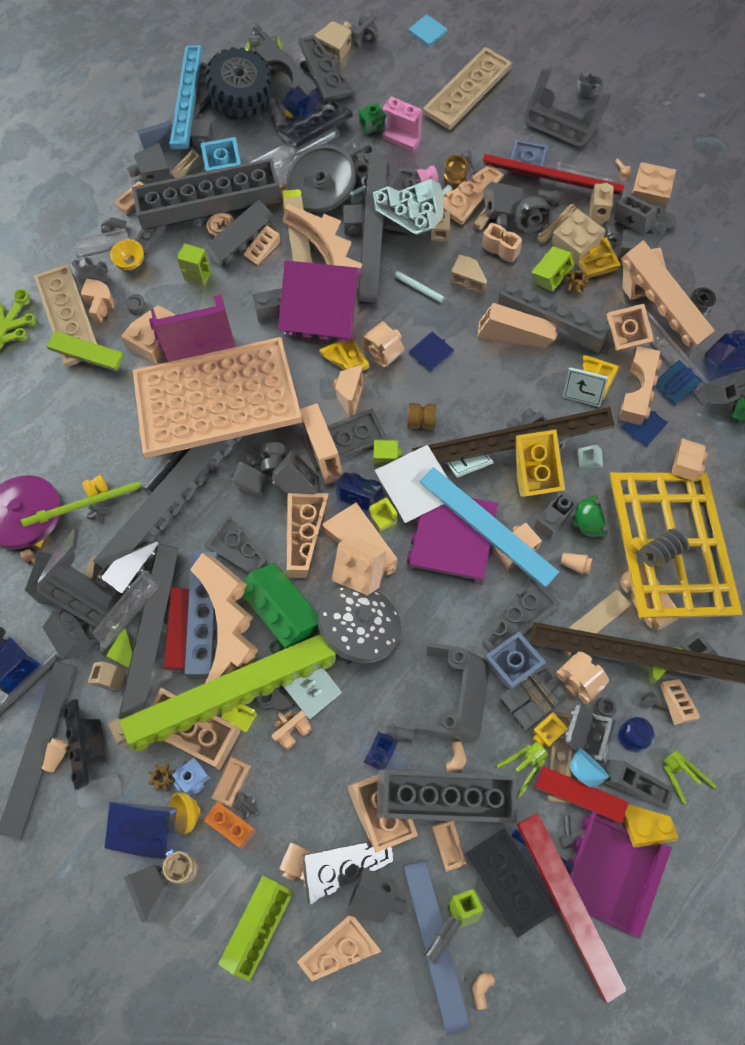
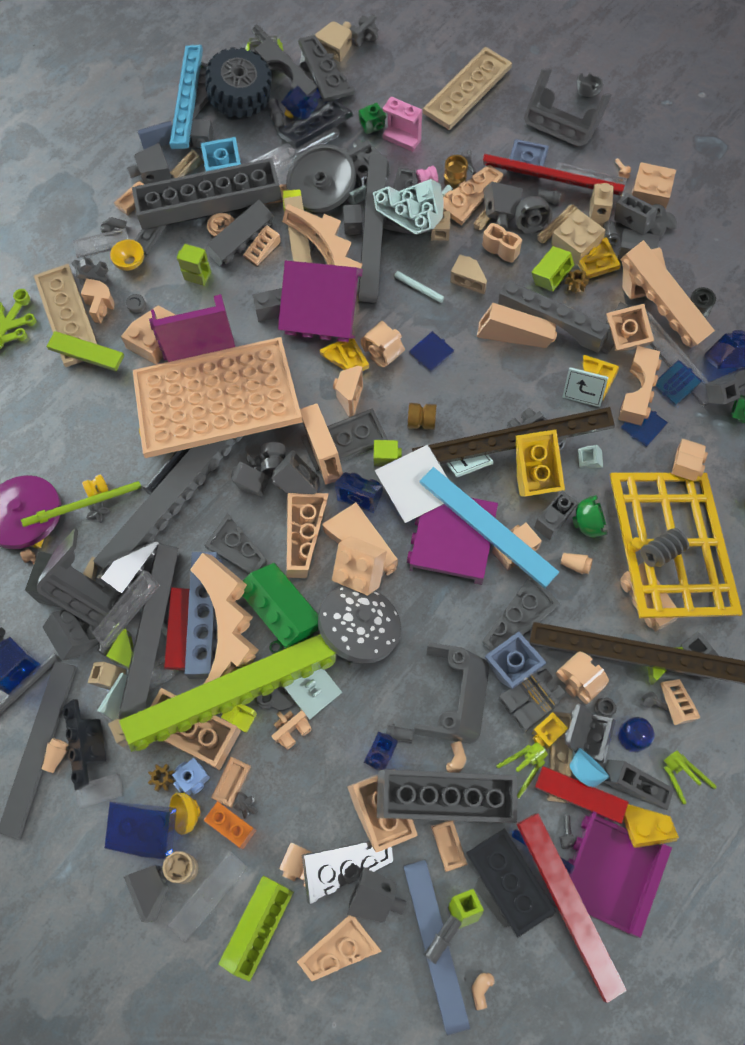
(112, 702): none -> light aqua tile
(383, 514): neon yellow panel -> none
(427, 30): medium azure piece -> none
(602, 614): tan tile -> none

